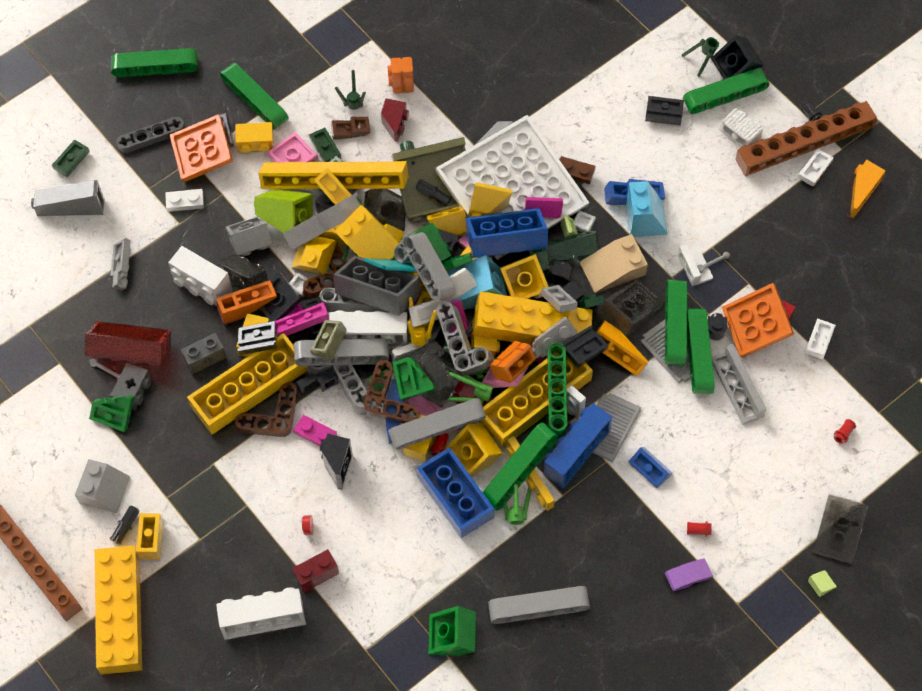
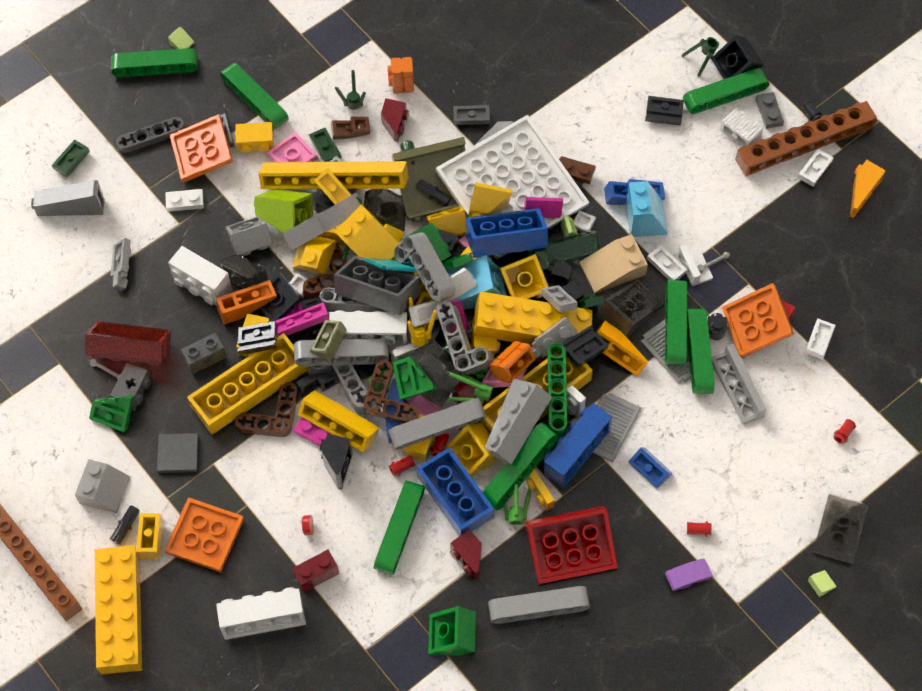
(177, 453): none -> dark grey tile
(180, 39): none -> yellowish green slope
(204, 534): none -> orange plate
(338, 420): none -> yellow brick
(399, 527): none -> green beam
(401, 465): none -> red pin
(468, 551): none -> dark red slope
(471, 115): none -> dark grey plate
(516, 419): none -> light grey wedge
(571, 544): none -> red slope
(666, 264): none -> white plate
(769, 110): none -> dark grey plate

